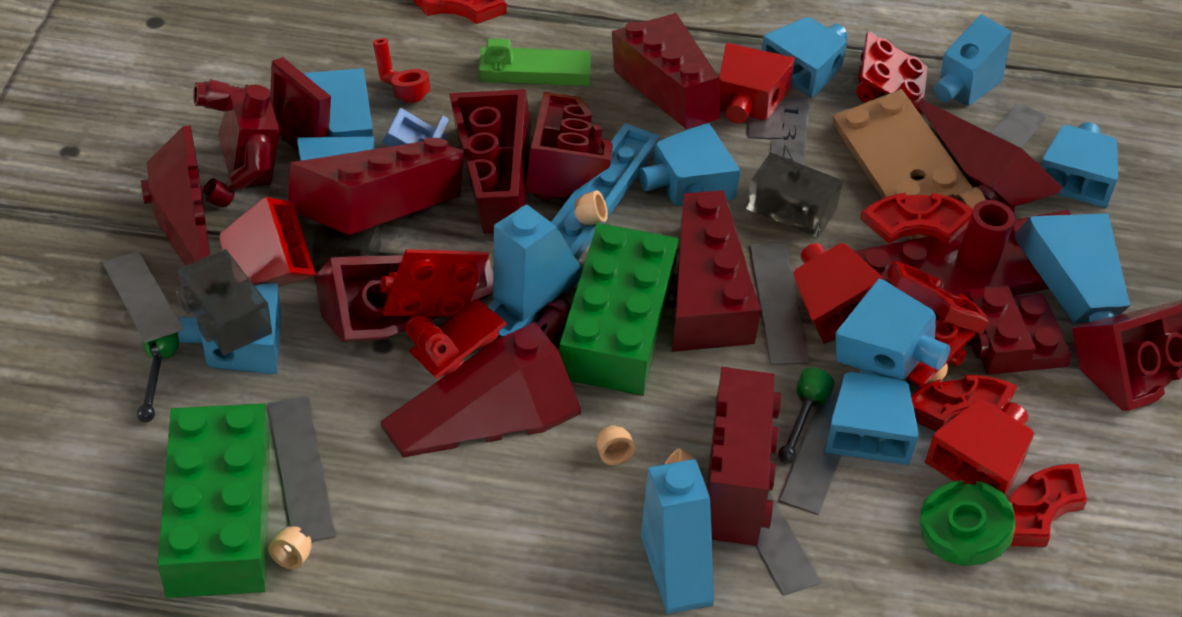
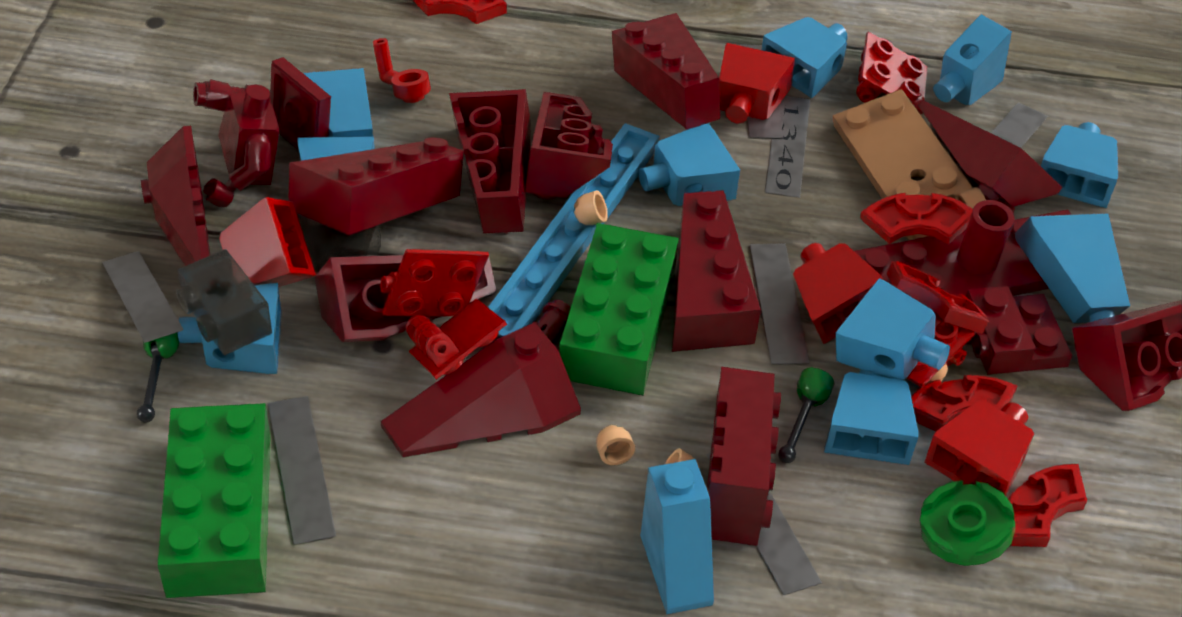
(280, 548): light nougat hinge -> none
(409, 129): medium blue bracket -> none
(531, 263): dark azure slope -> none
(533, 66): bright green hinge -> none
(794, 194): clear smoke brick -> none
(814, 468): flat silver sticker -> none

